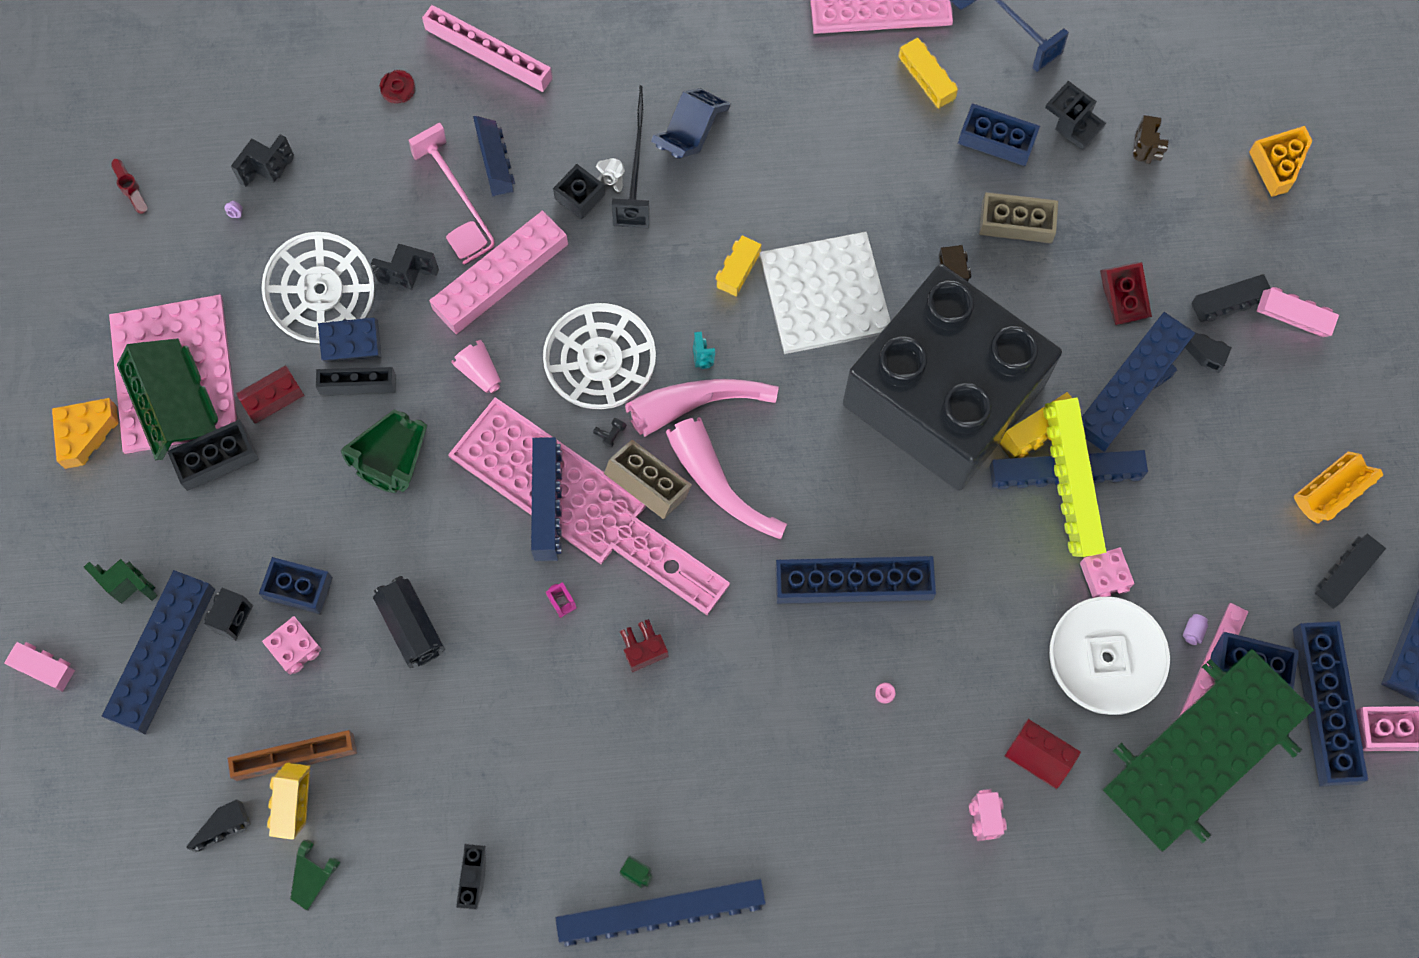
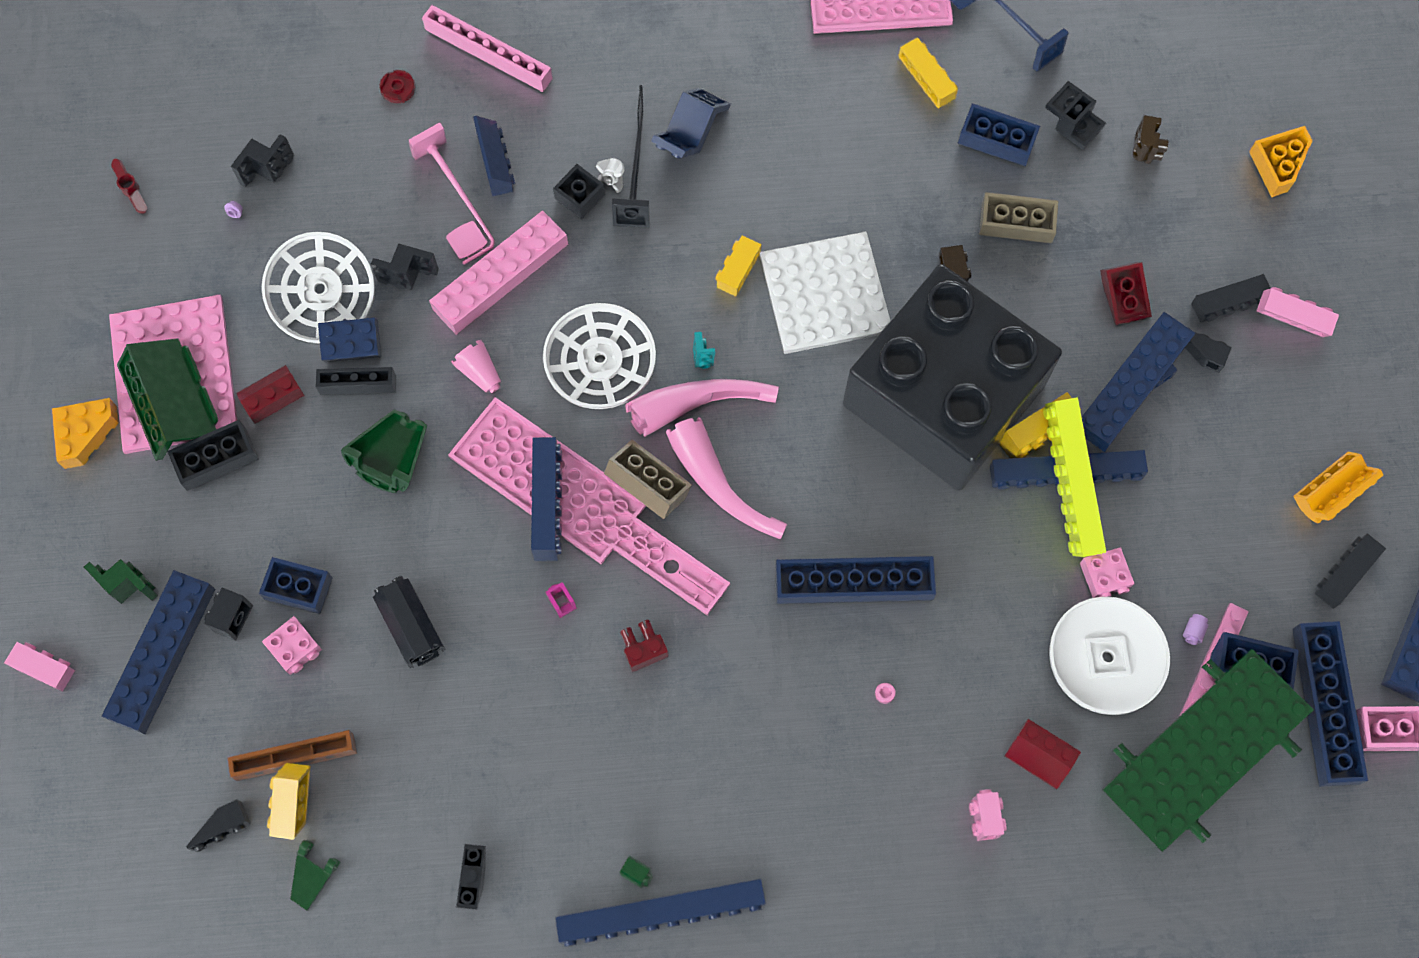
(617, 424): black piece -> none

